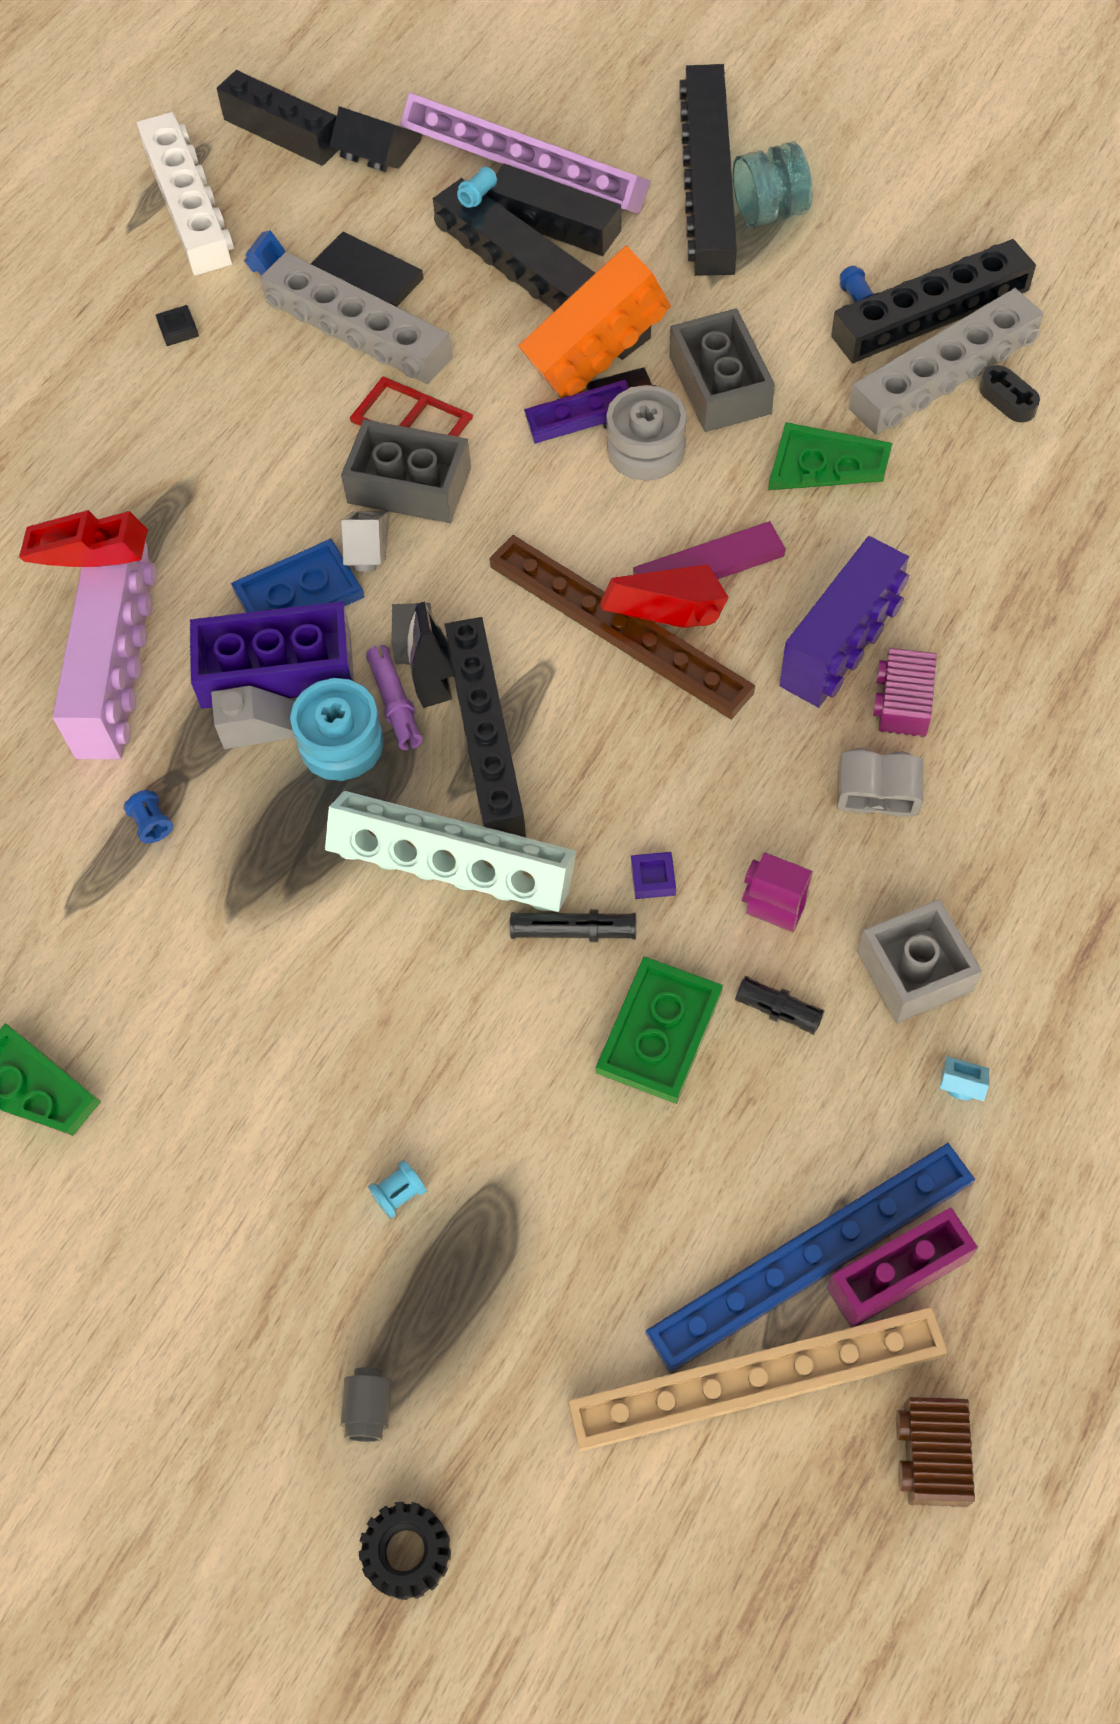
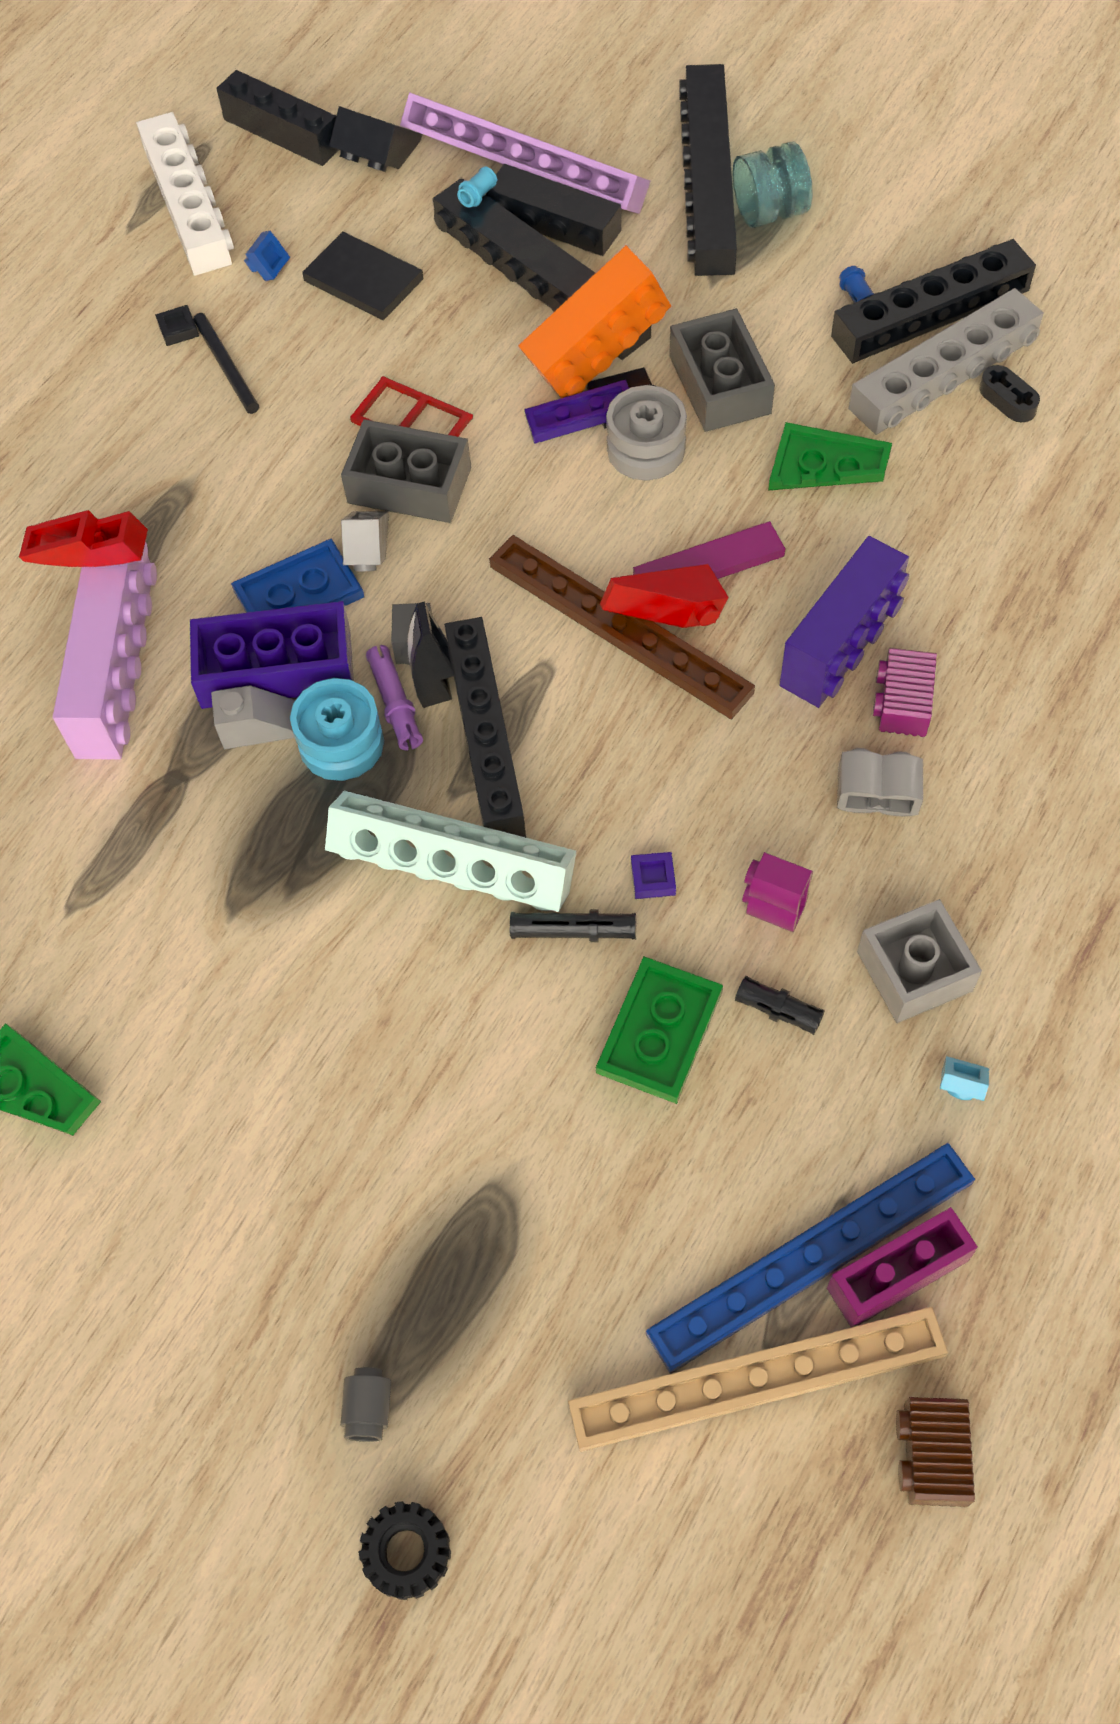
(148, 816): blue bush -> none
(226, 363): none -> black bar
(357, 318): light grey brick -> none
(397, 1189): medium azure bush -> none

